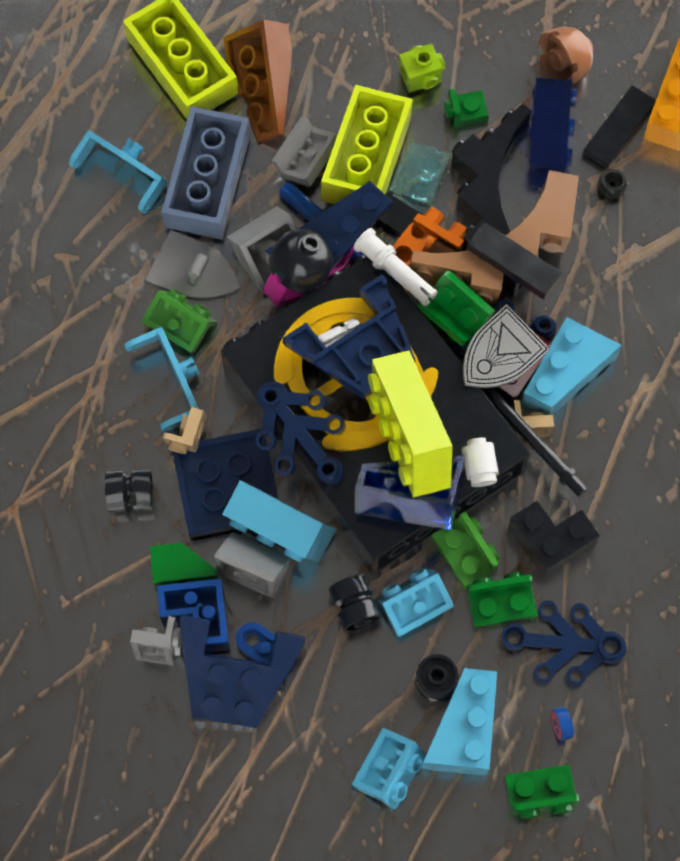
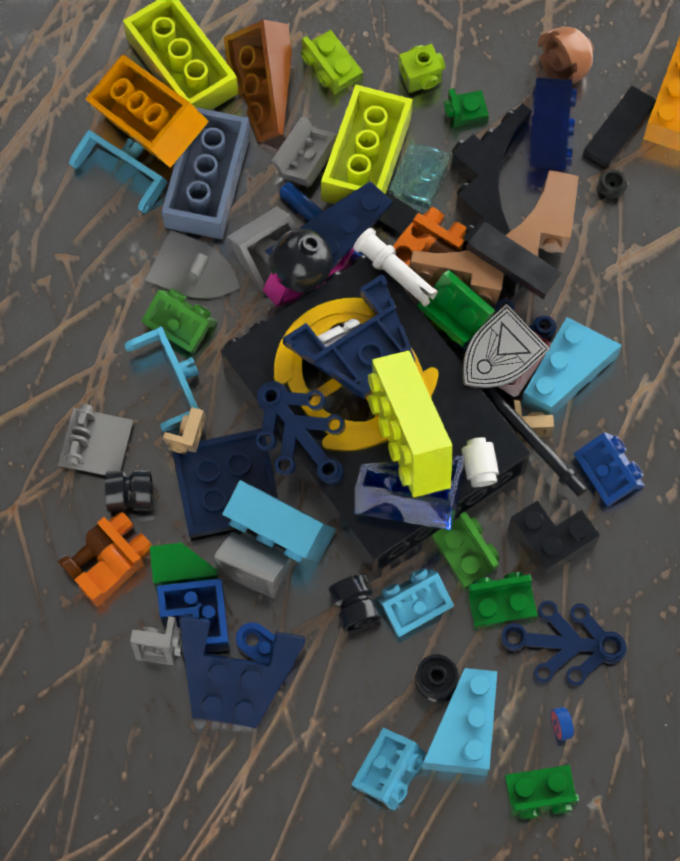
(95, 441): none -> light grey hinge
(114, 555): none -> orange hips
(147, 110): none -> light orange brick
(331, 61): none -> lime bracket
(609, 468): none -> blue bracket

